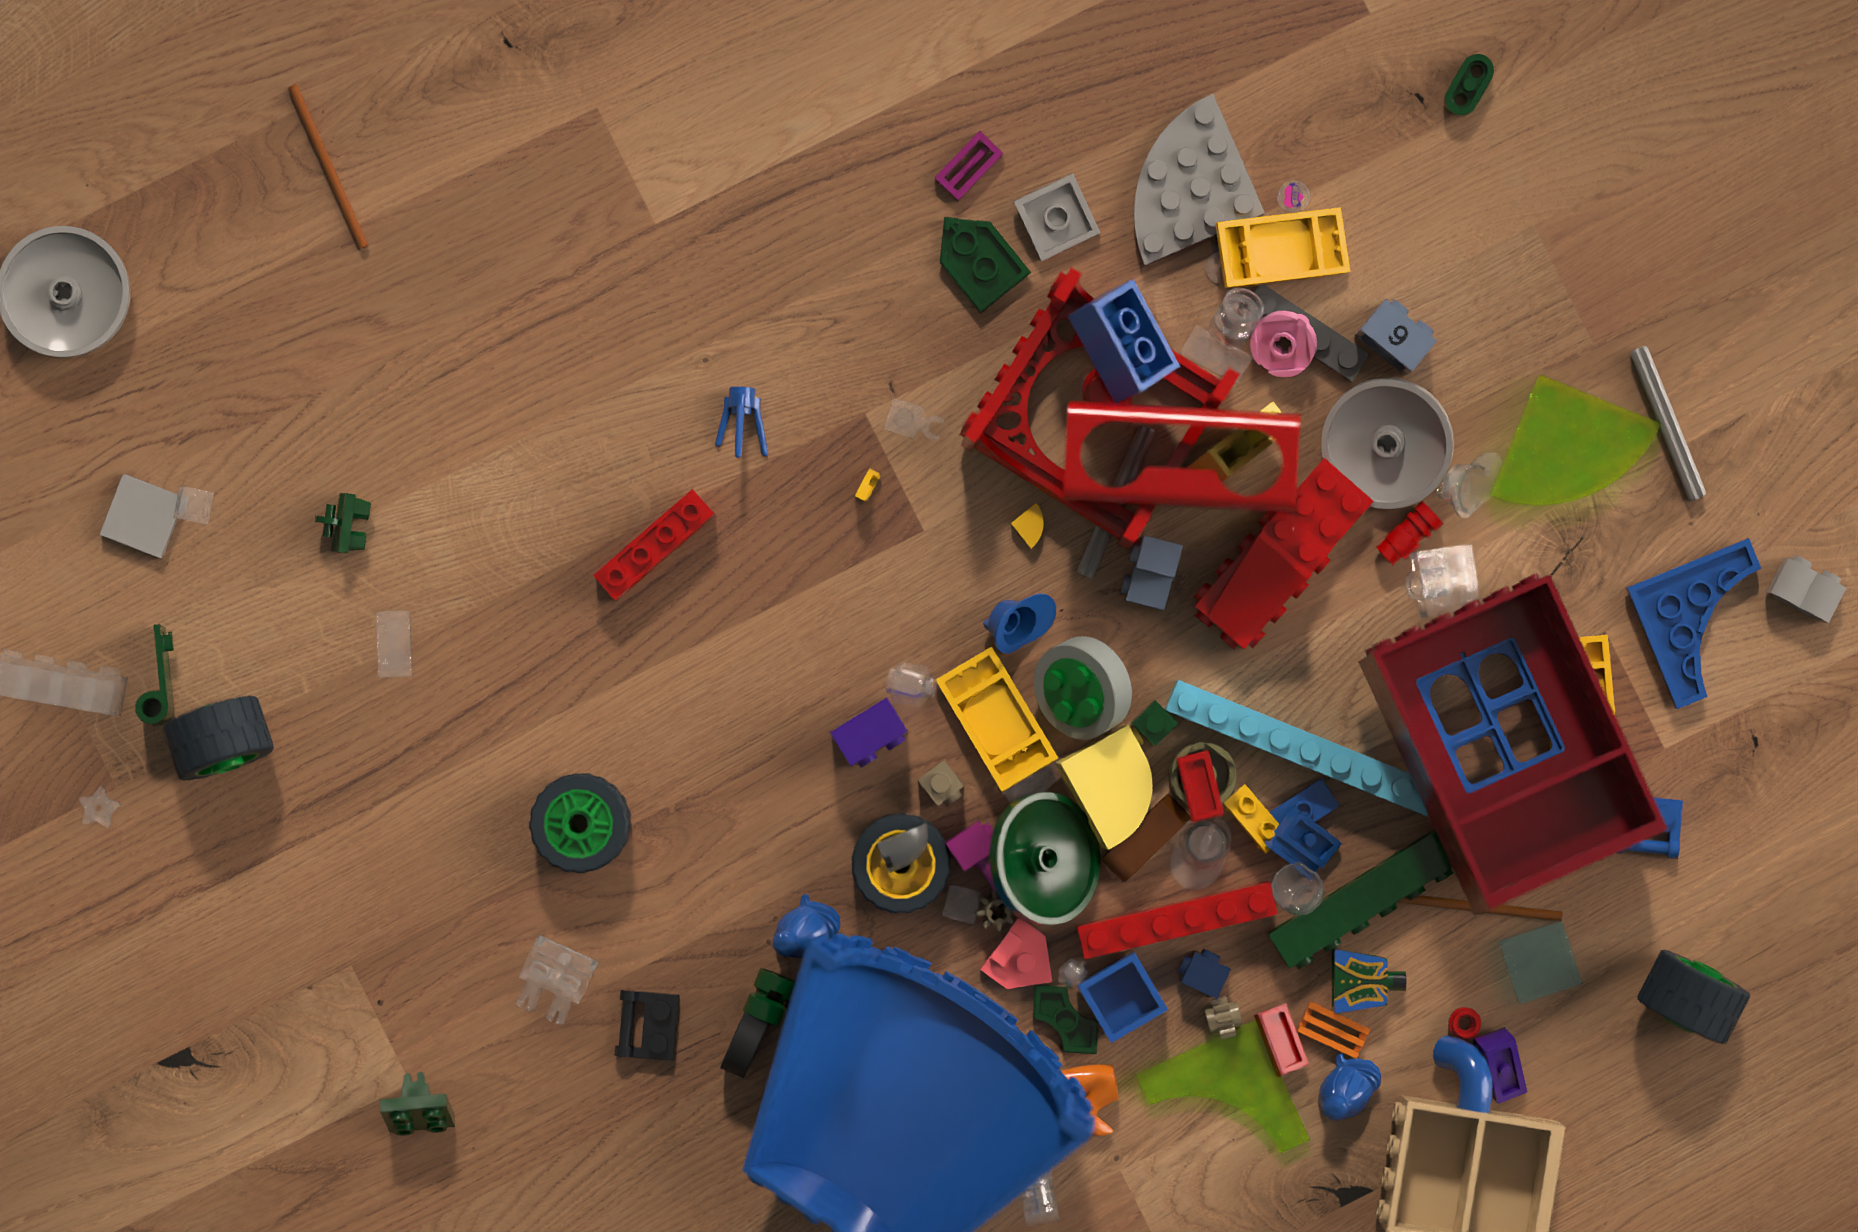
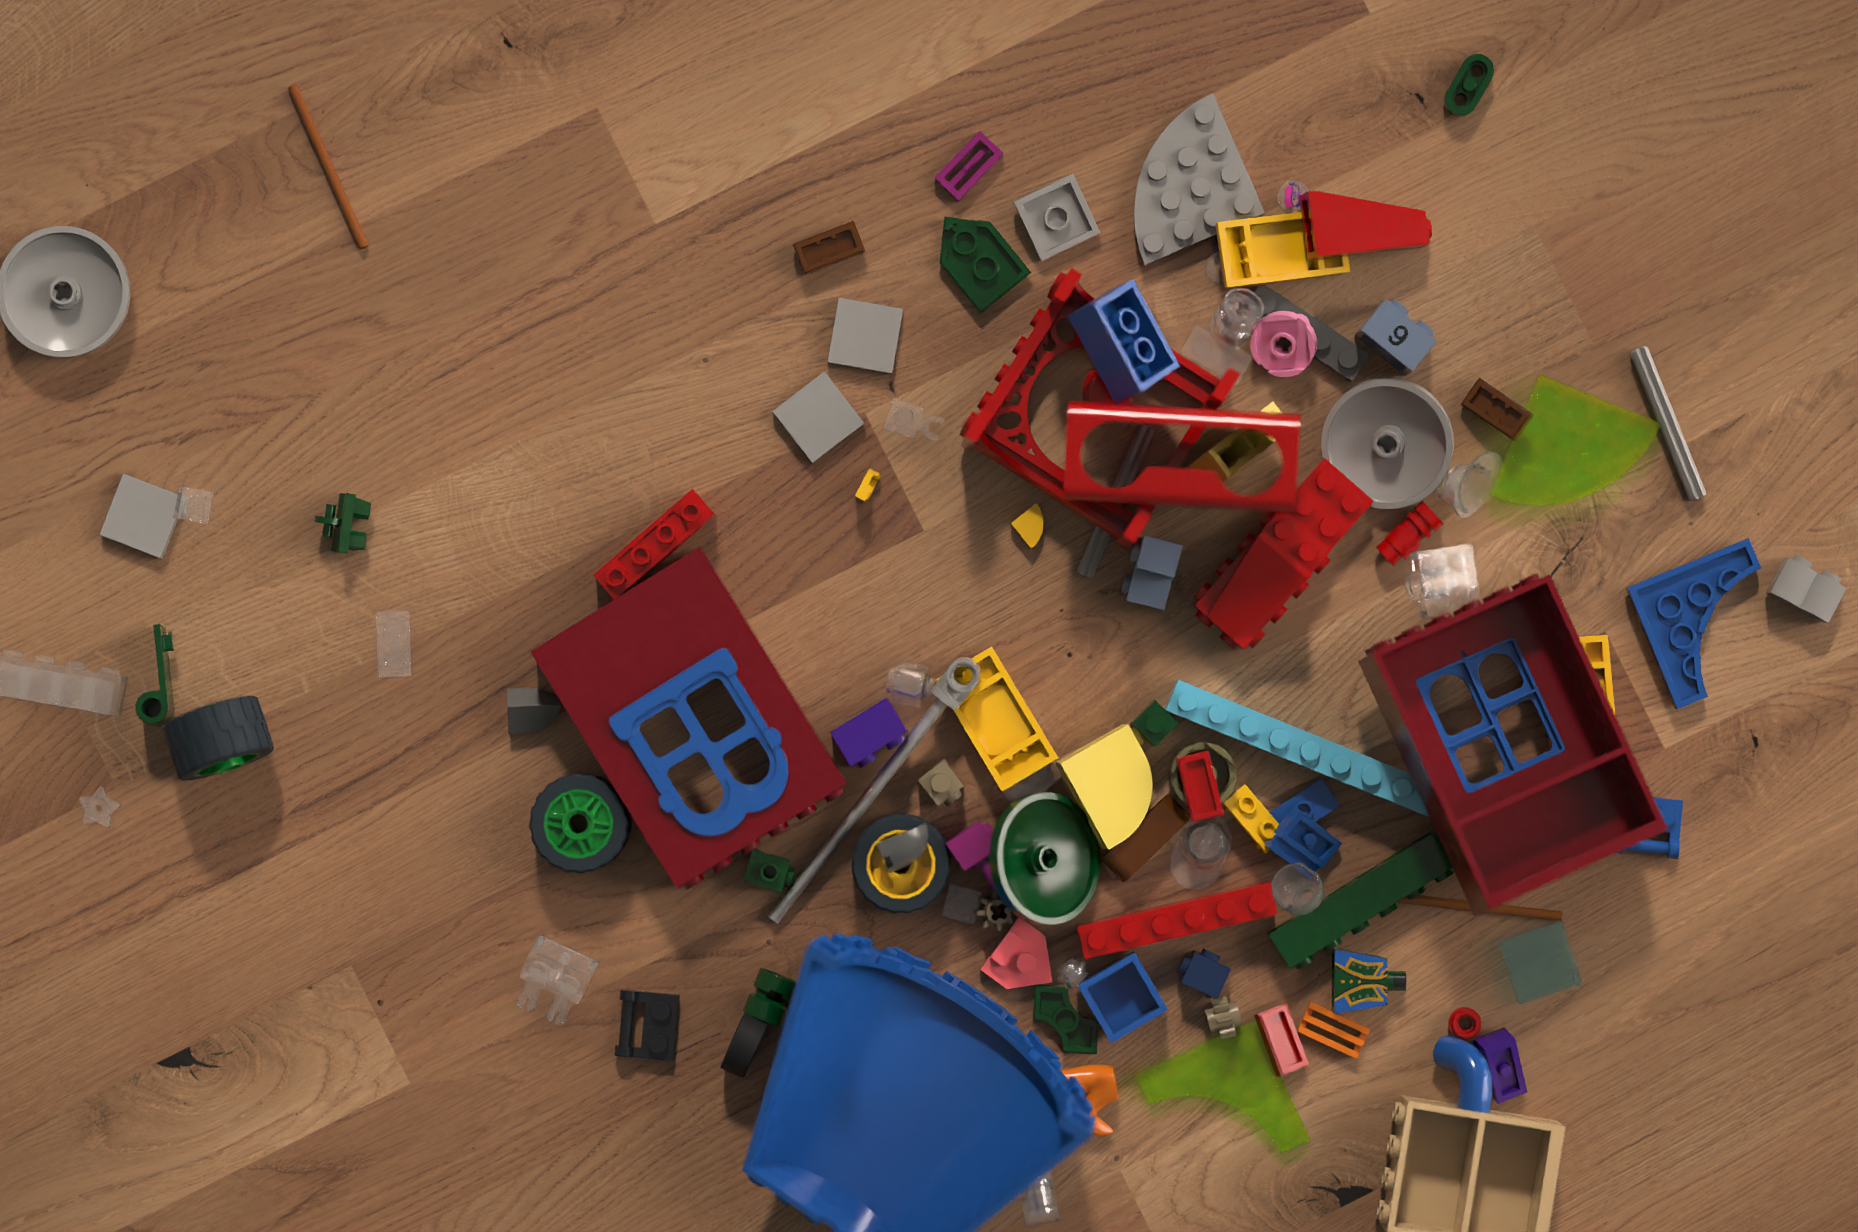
(417, 1109): dark green plate -> none
(530, 710): none -> dark grey brick
(648, 656): none -> dark red panel
(741, 402): blue plant -> none
(769, 870): none -> dark green brick
(803, 926): blue hair -> none
(818, 417): none -> light grey tile
(829, 248): none -> reddish brown plate
(865, 335): none -> light grey tile
(948, 693): none -> flat silver piece
(1020, 622): blue piece -> none
(1082, 687): wheel -> none
(1348, 1088): blue hair -> none
(1355, 226): none -> red slope
(1497, 409): none -> reddish brown plate
(1693, 996): black wheel -> none

